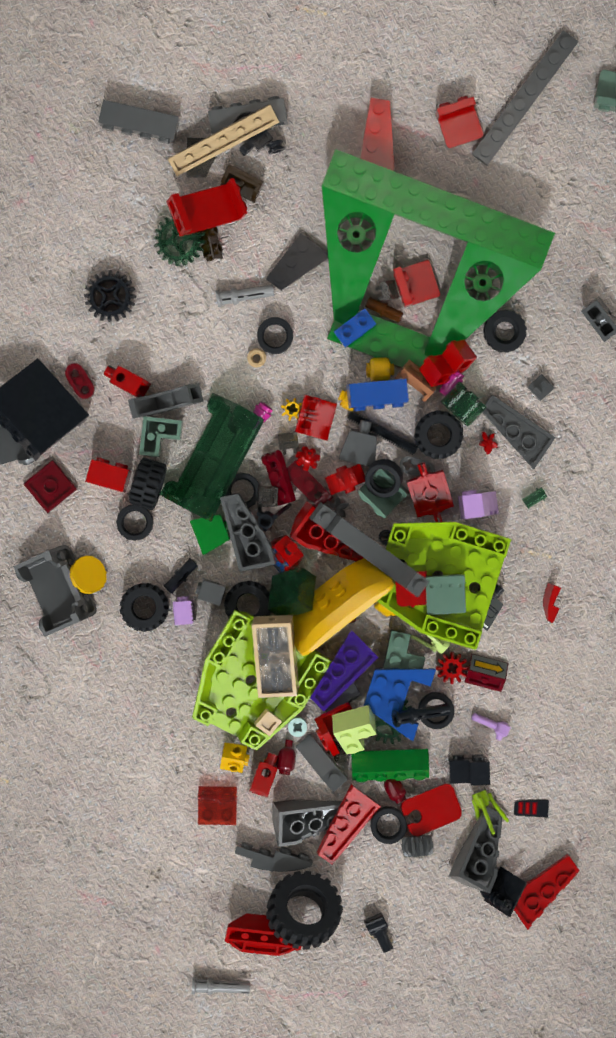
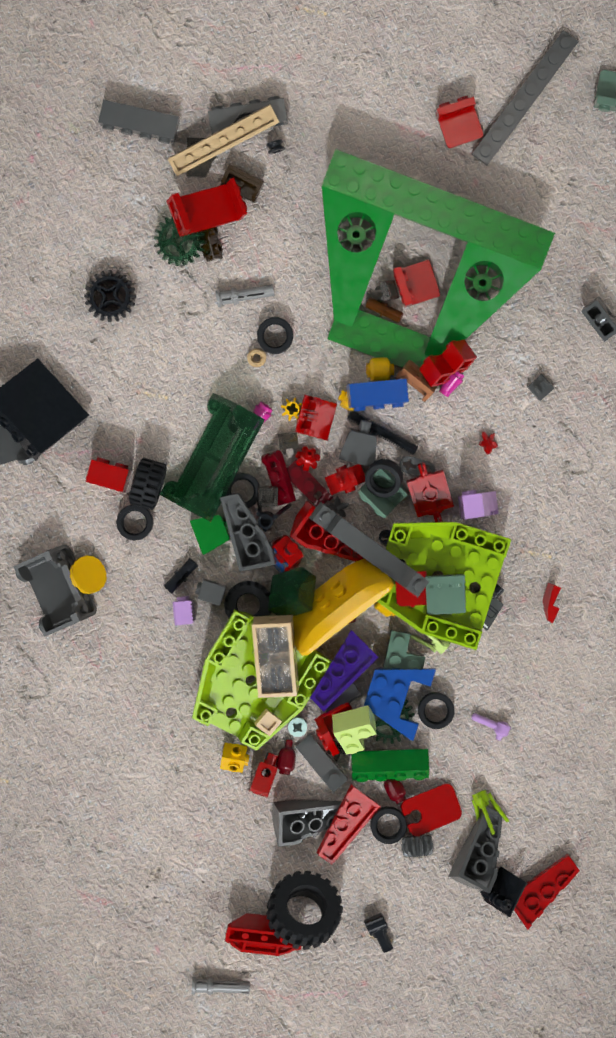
(50, 486): dark red tile -> none
(80, 381): dark red plate -> none
(129, 615): black tyre -> none
(131, 384): red torso -> none
(154, 431): sand green brick -> none
(166, 401): dark grey arch -> none
(217, 805): clear red hinge -> none
(257, 141): black plate -> none
(281, 861): dark grey slope -> none
(296, 262): black wing -> none
(355, 328): blue brick -> none
(378, 139): red wedge -> none
(412, 715): black pin -> none
(452, 424): black tyre -> none
(458, 669): red gear -> none
(463, 404): clear green brick -> none
(469, 770): black brick -> none
(486, 672): panel -> none
(519, 328): black tyre -> none
(519, 431): dark grey wing -> none
(531, 808): black sticker -> none
(534, 497): clear green pin -> none

